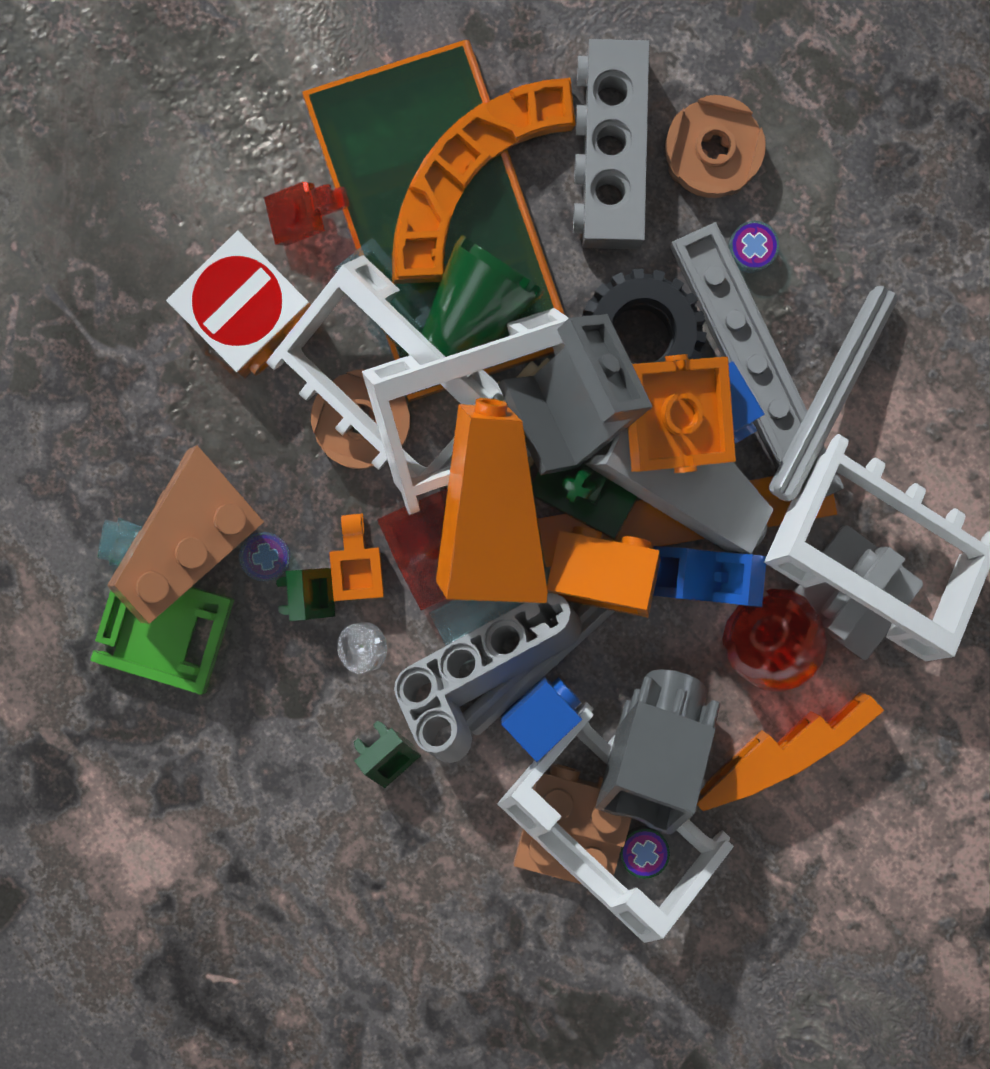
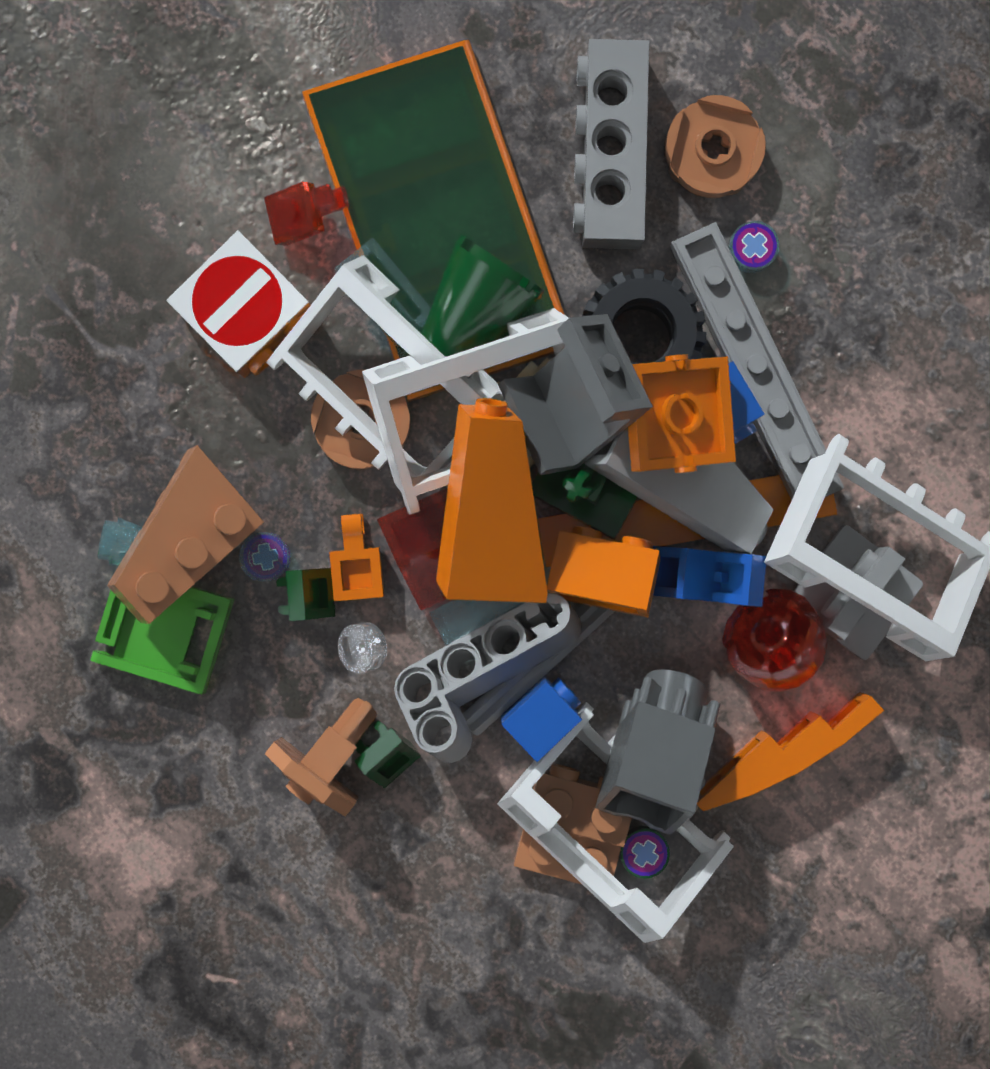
(314, 773): none -> nougat piece
(458, 158): orange tile -> none
(833, 394): light grey axle -> none

